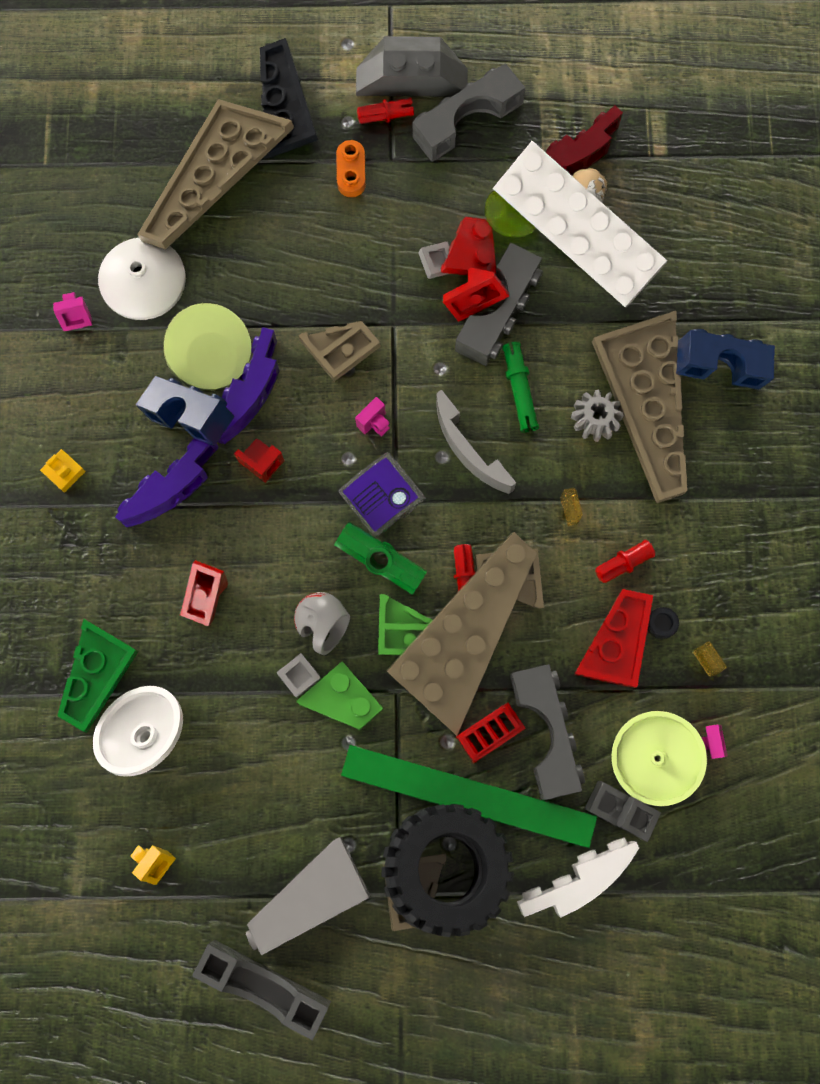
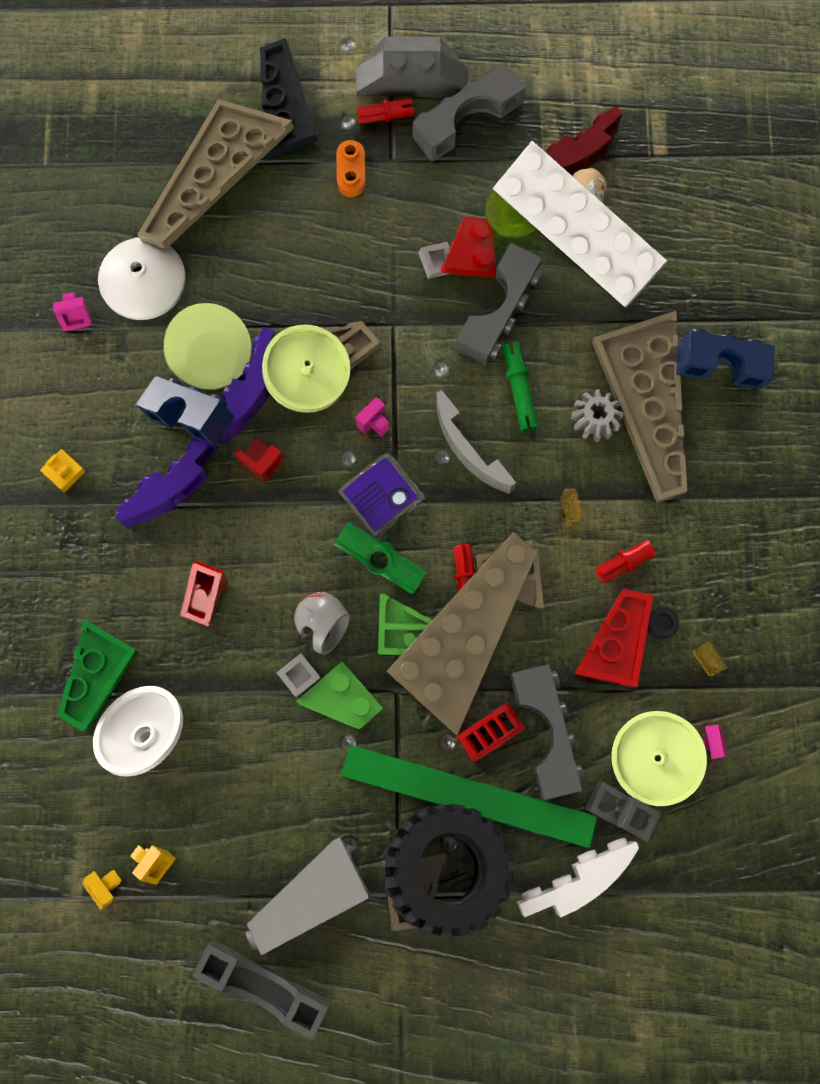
(100, 889): none -> yellow tile
(306, 368): none -> yellowish green piece
(477, 294): red slope -> none

